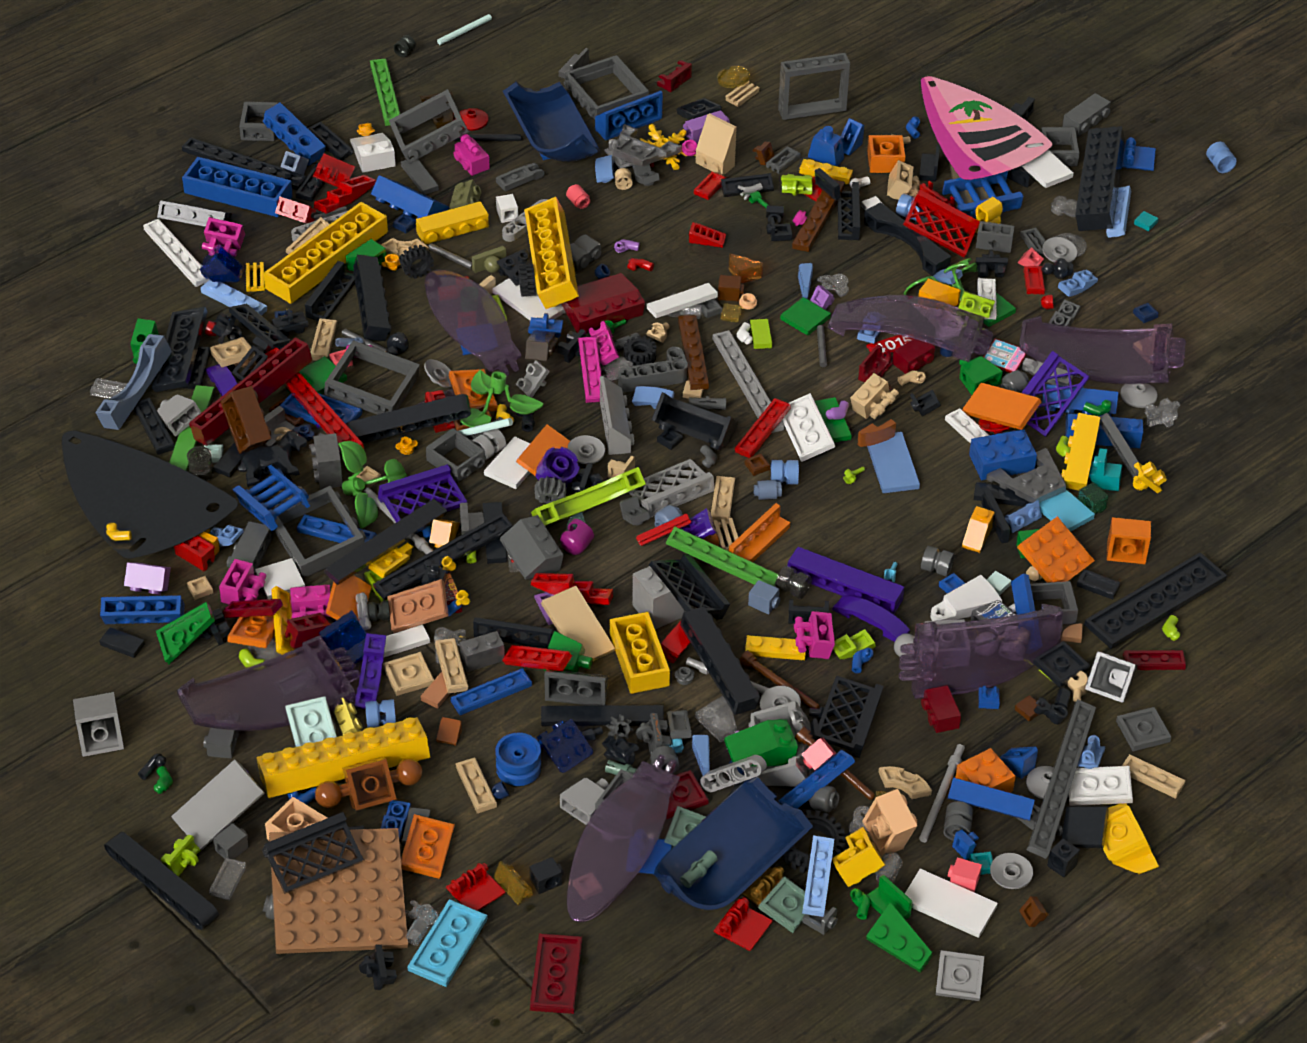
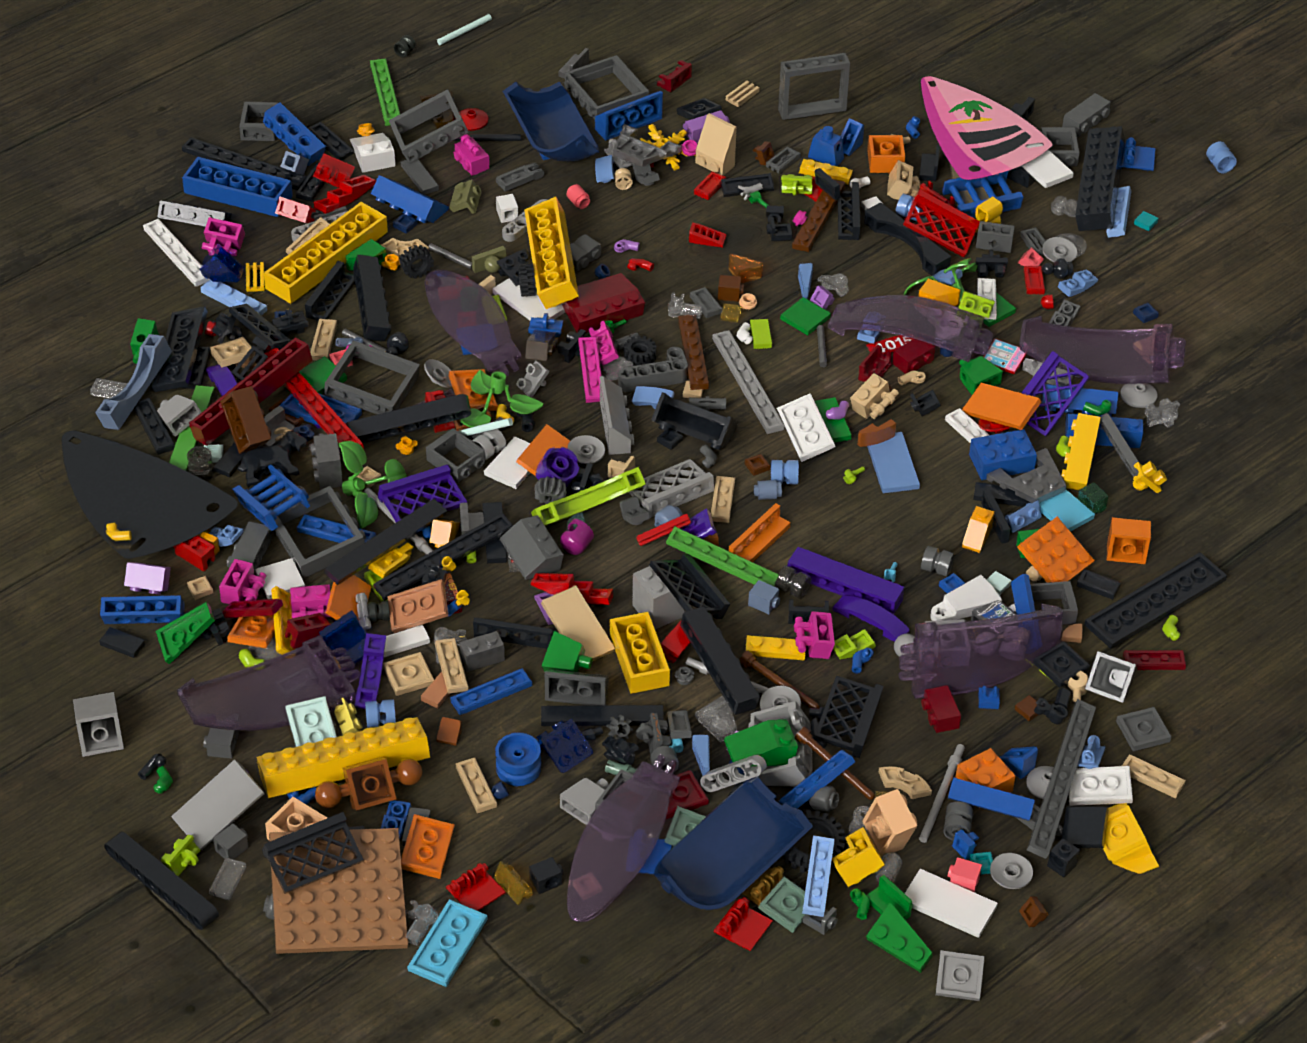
(375, 967): black hips -> none
(452, 223): yellow brick -> none
(537, 658): red tile -> none
(556, 973): dark red tile -> none
(658, 331): tan piece -> none
(682, 300): white tile -> none
(698, 869): sand green pin -> none
(724, 524): tan tile -> none
(734, 77): clear yellow tile -> none
(762, 428): red tile -> none
(818, 754): brick -> none
(1015, 381): dark grey head -> none
(1105, 474): teal brick -> none

